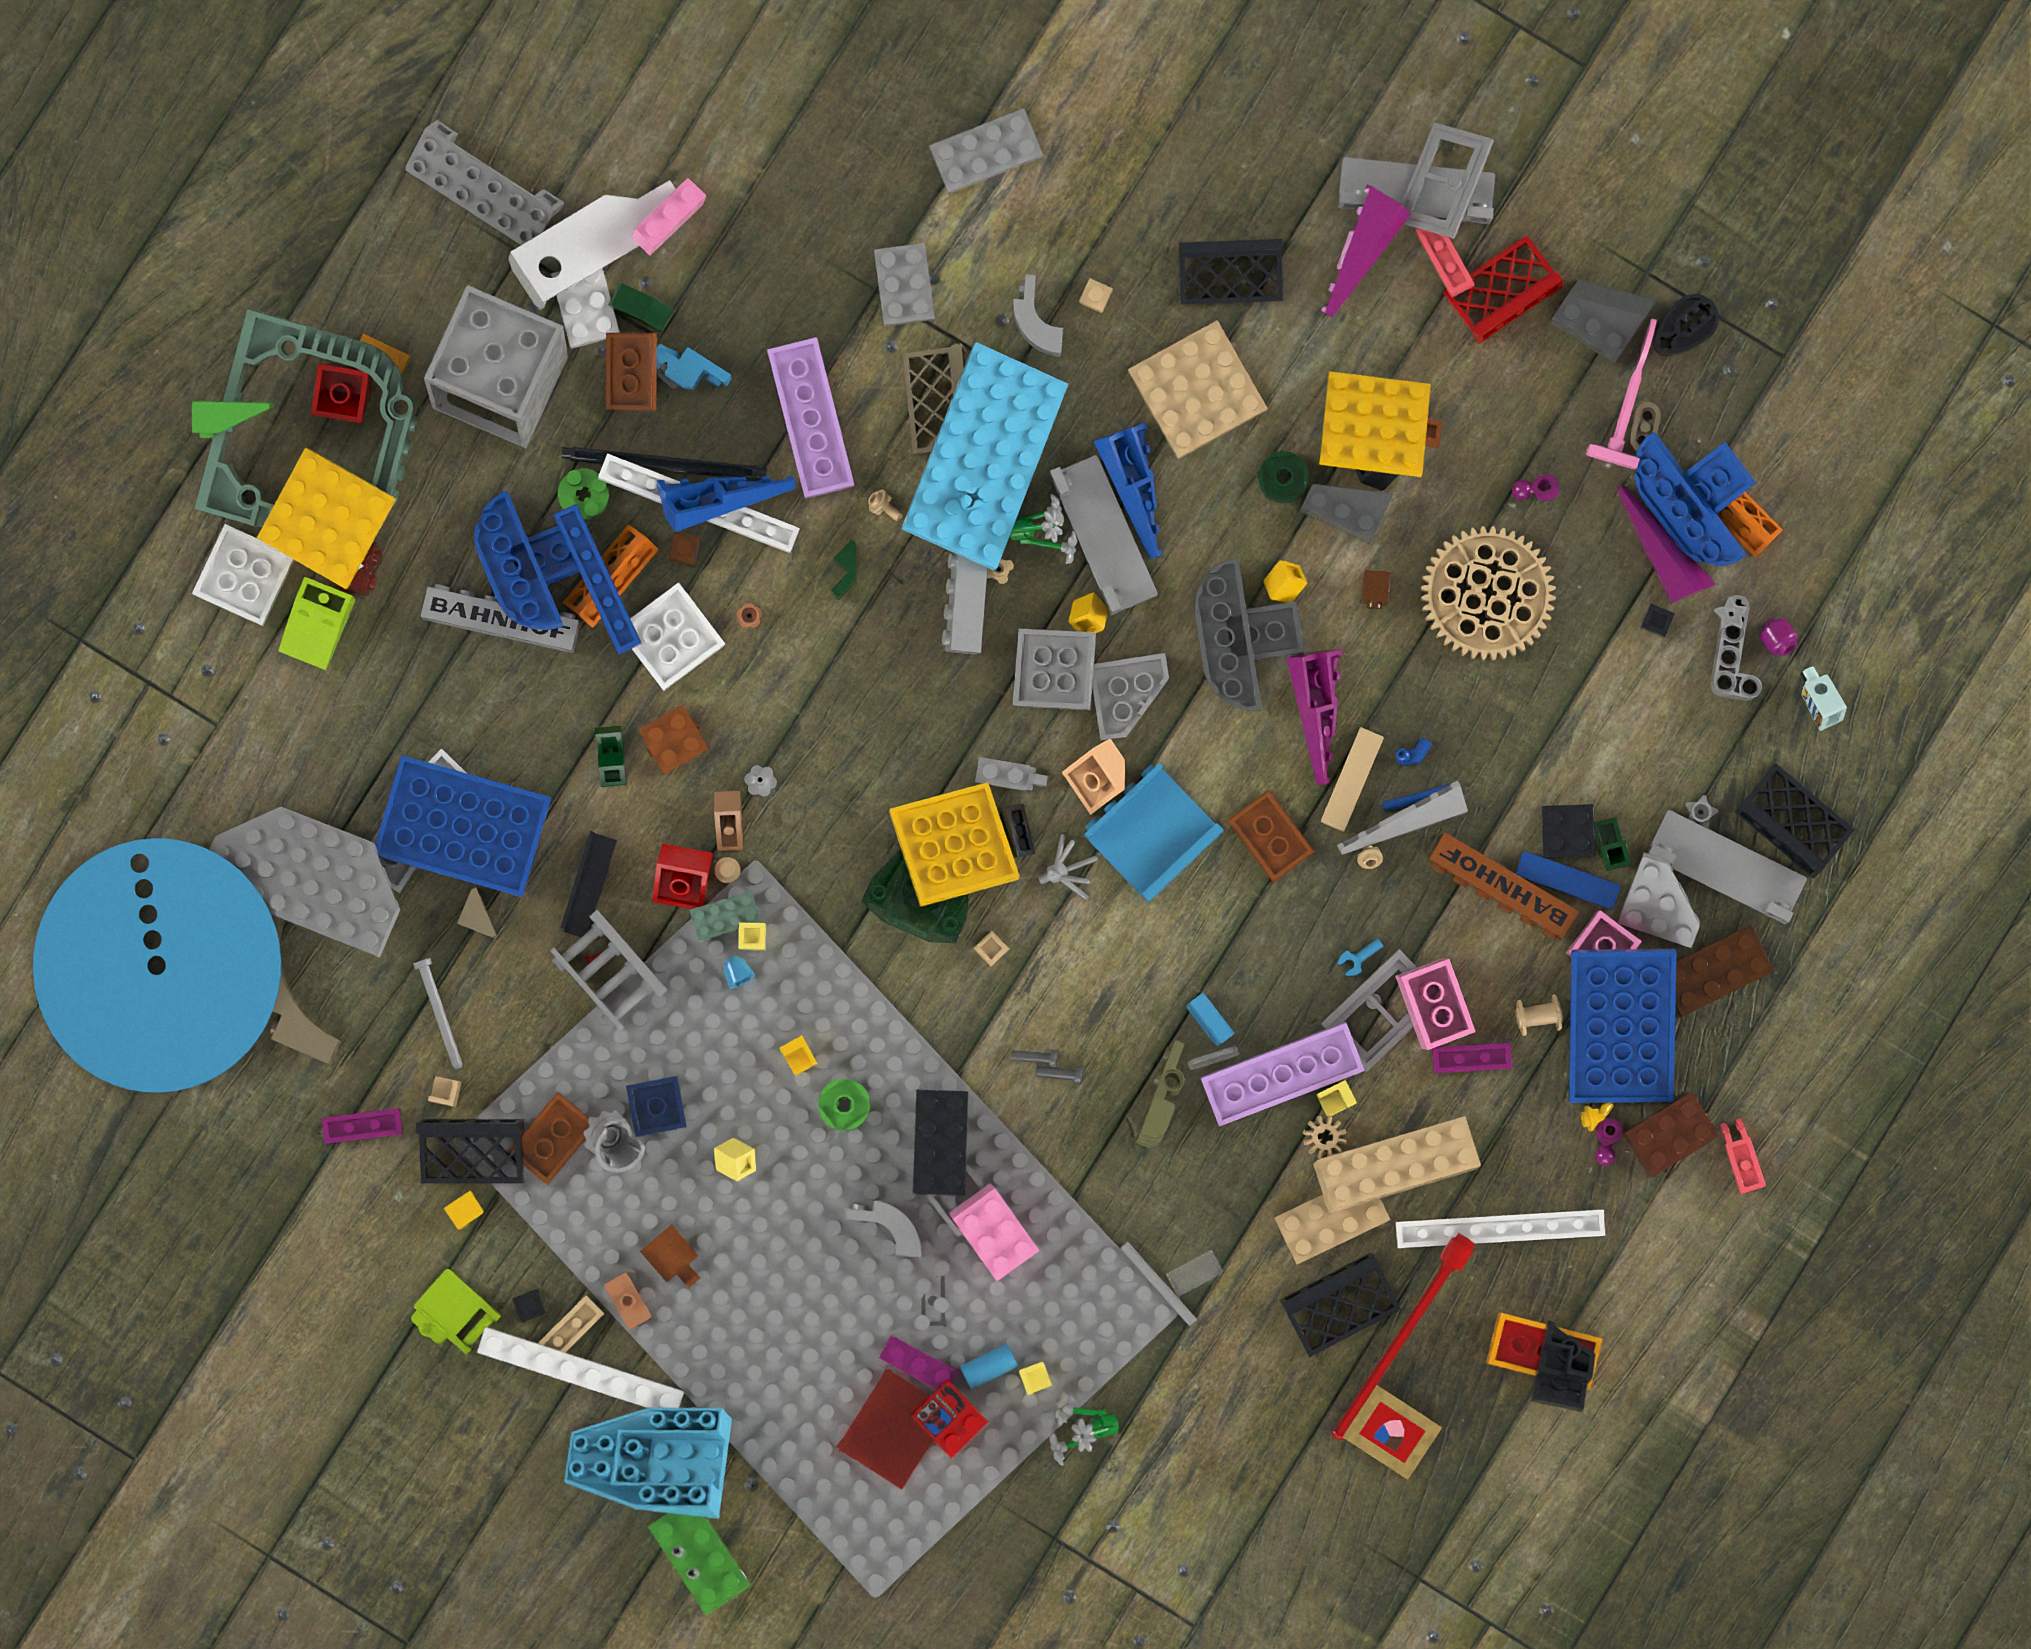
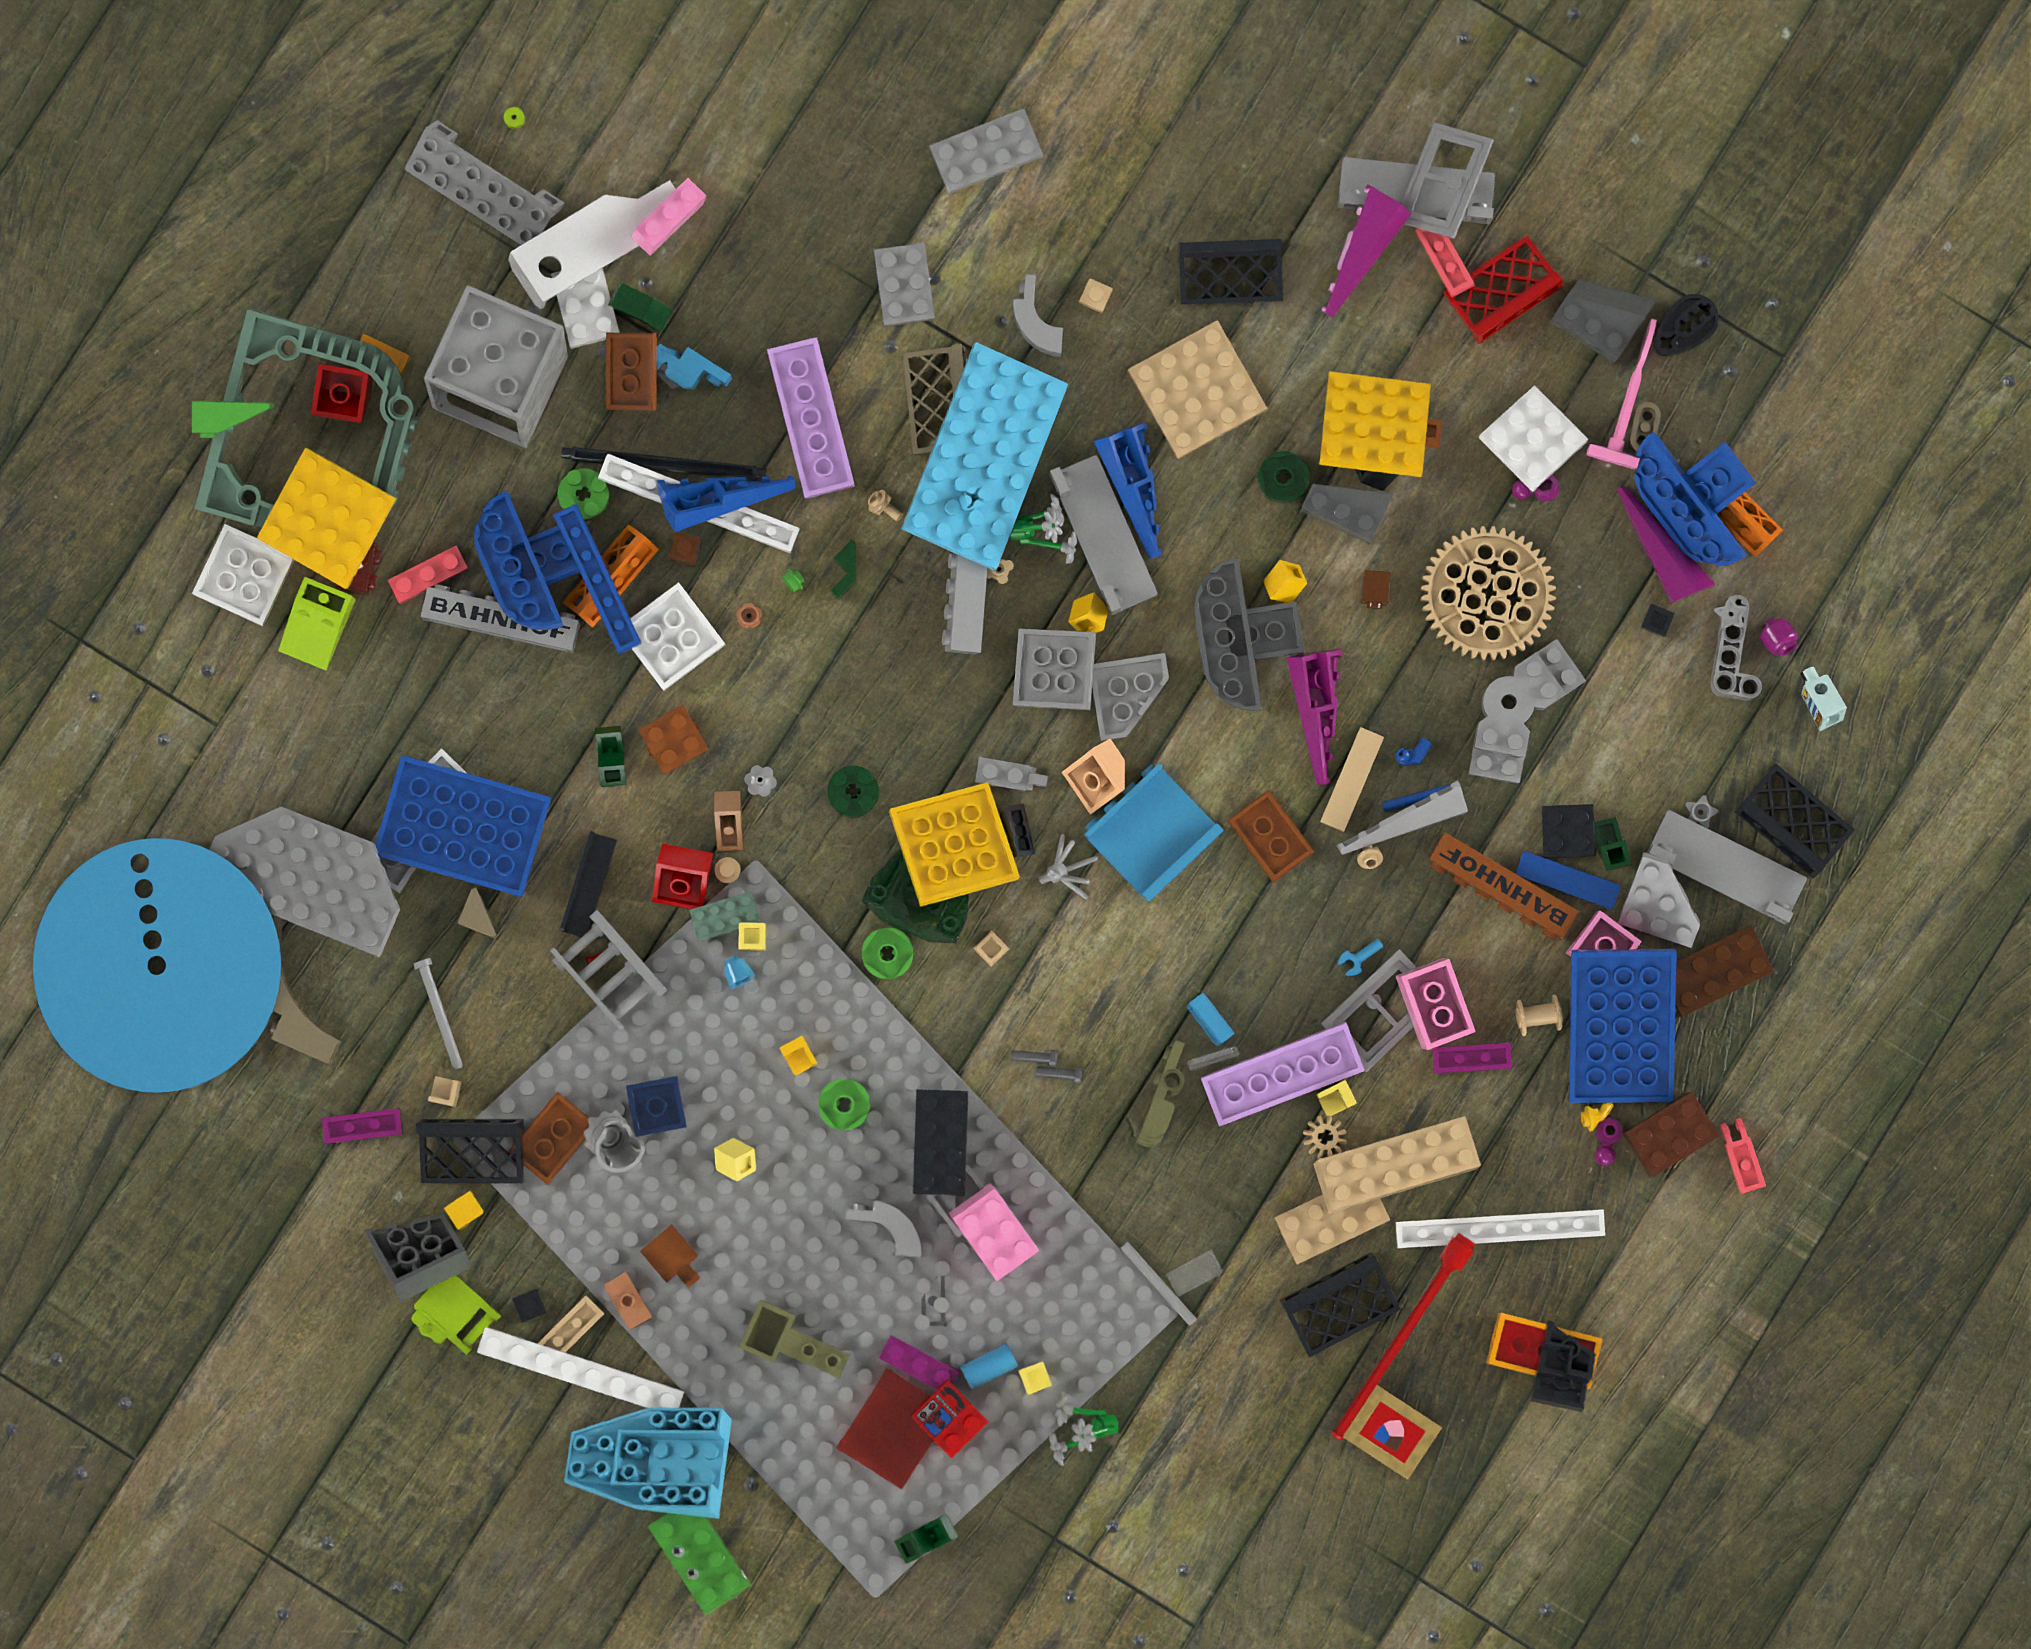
(418, 1254): none -> dark grey wedge
(427, 574): none -> coral plate
(514, 123): none -> lime piece
(772, 1333): none -> olive plate
(793, 580): none -> bright green plate
(862, 780): none -> dark green plate
(873, 957): none -> bright green plate
(926, 1538): none -> dark green slope
(1502, 735): none -> light grey plate
(1533, 438): none -> white plate

